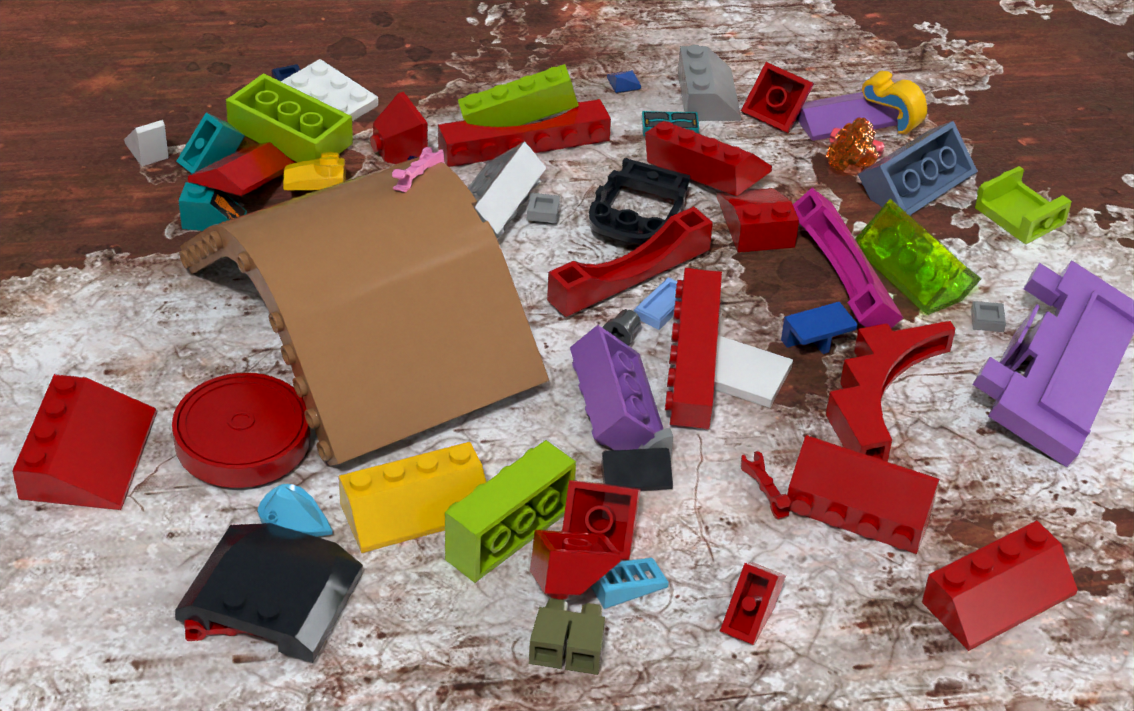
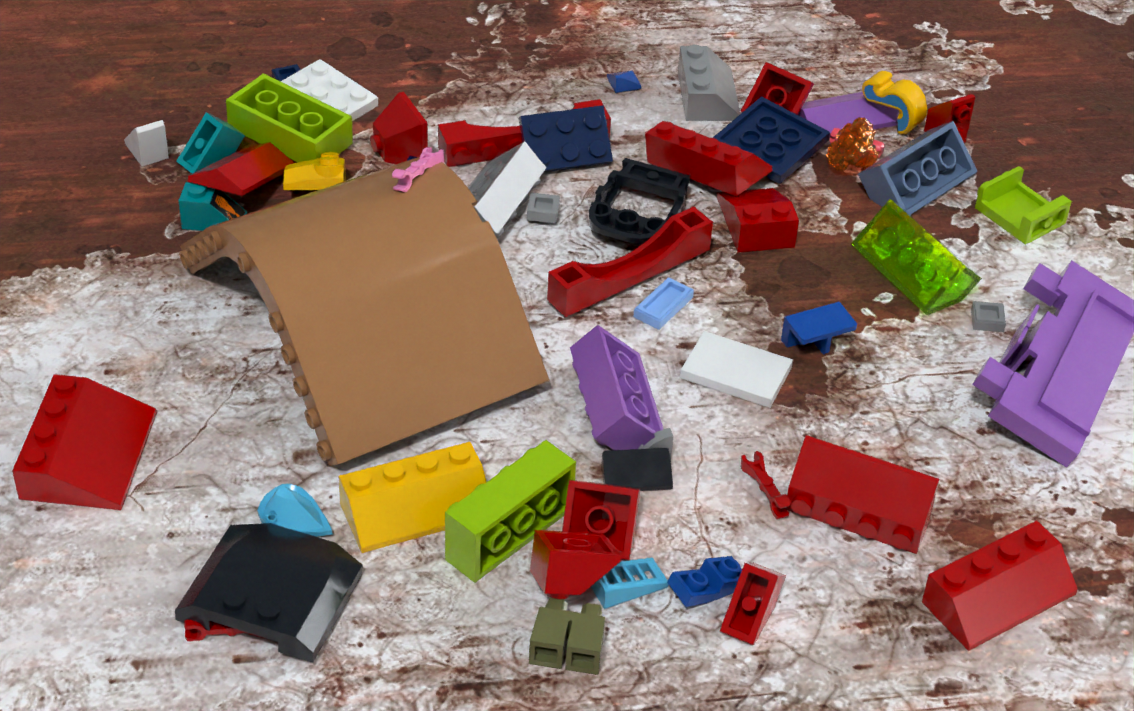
(241, 430): red brick -> none
(521, 100): lime slope -> none
(568, 137): none -> dark blue plate
(624, 325): dark grey bush -> none
(686, 120): tile -> none
(695, 348): red brick -> none
(709, 583): none -> blue slope
(775, 137): none -> dark blue plate
(866, 292): dark pink arch -> none
(880, 359): red arch -> none
(955, 110): none -> red slope

